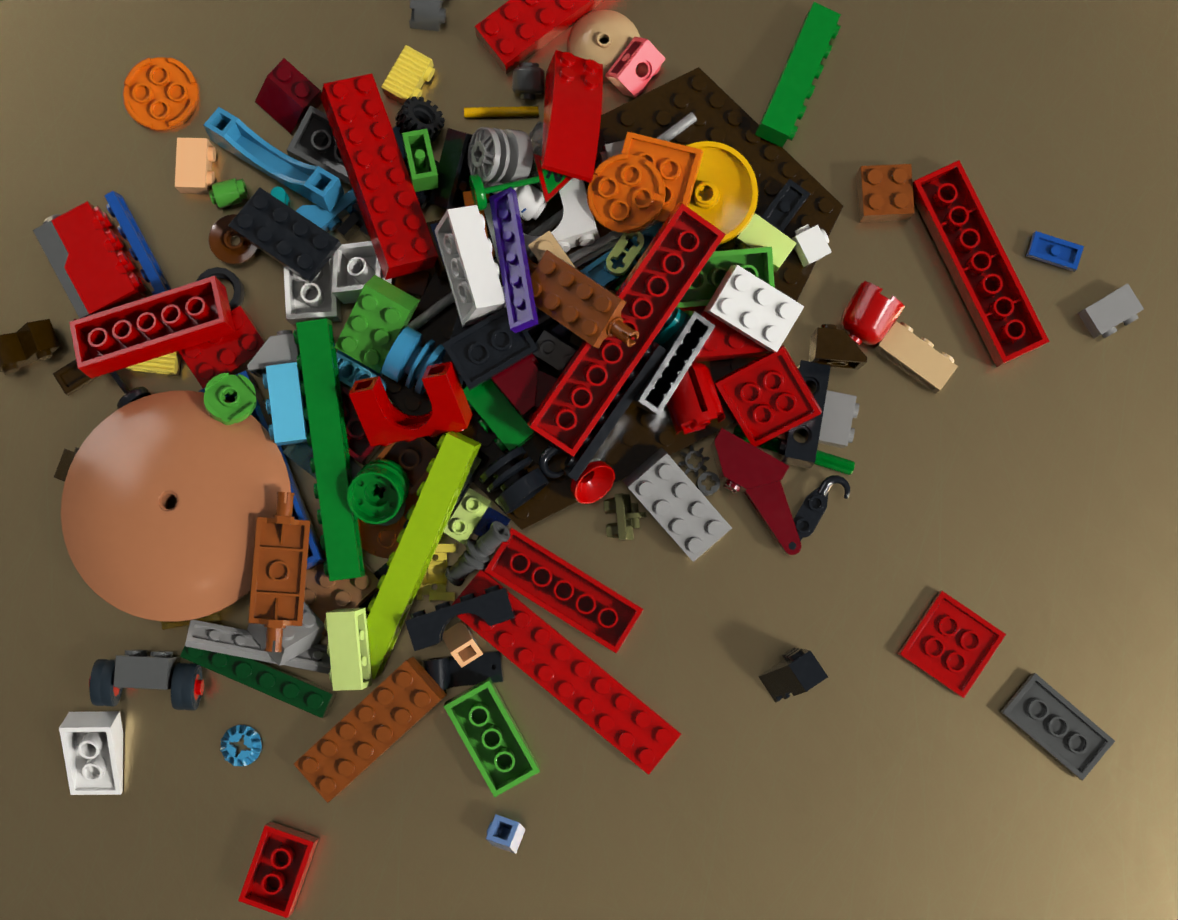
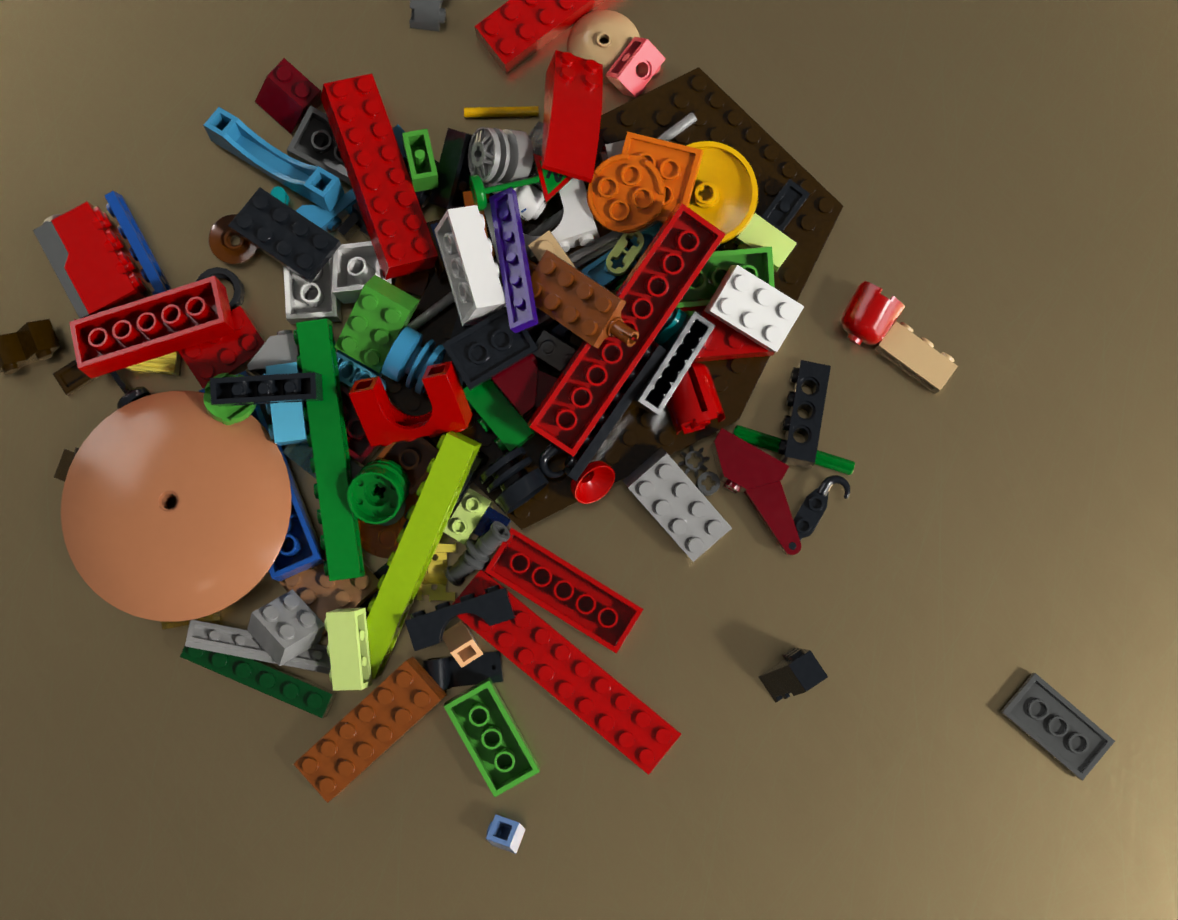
(93, 752): white slope -> none
(146, 671): brick -> none
(160, 93): orange tile -> none
(194, 165): light nougat brick -> none
(228, 192): bright green brick -> none
(251, 740): dark azure gear -> none
(266, 389): none -> black brick
(278, 869): red brick -> none
(279, 571): dark orange plate -> none
(408, 75): light yellow brick -> none
(416, 109): black tyre -> none
(528, 80): dark grey head -> none
(627, 516): olive hips -> none
(768, 396): red plate -> none
(798, 74): green brick -> none
(811, 244): white brick -> none
(835, 348): dark brown slope -> none
(837, 419): light grey brick -> none
(885, 193): dark orange brick -> none
(952, 644): red plate -> none
(978, 263): red brick -> none
(1055, 251): blue plate -> none
(1110, 311): light grey brick -> none

